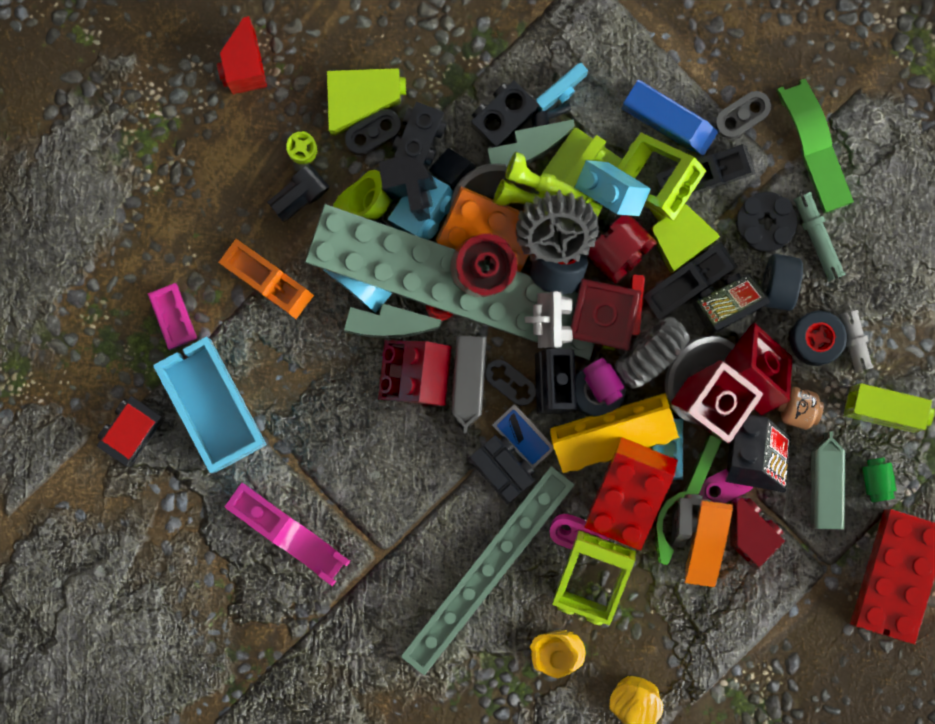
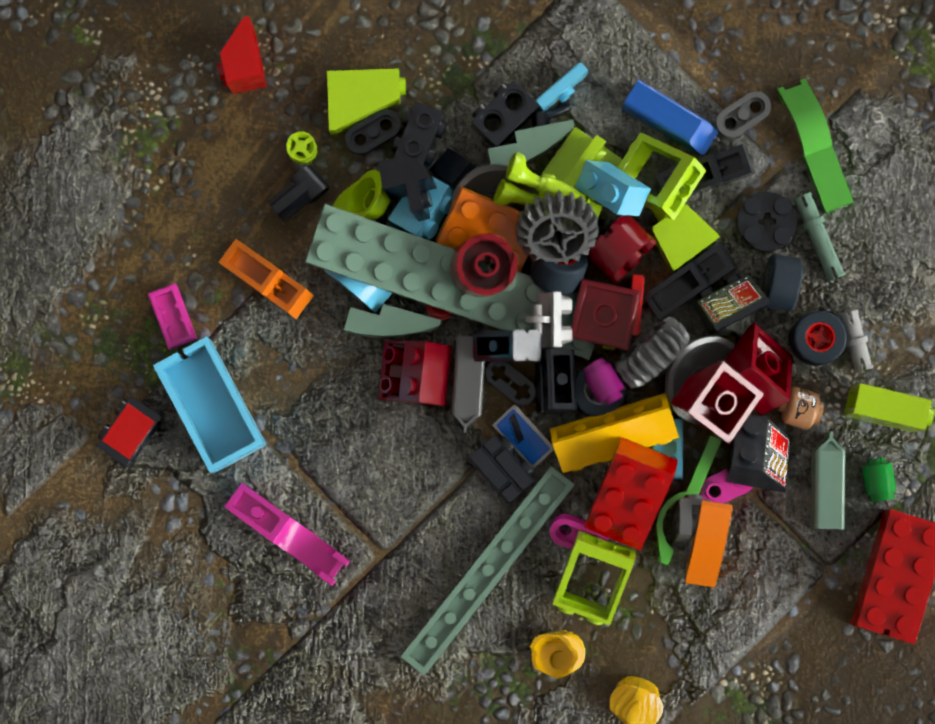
(507, 345): none -> black brick
(751, 534): dark red slope -> none

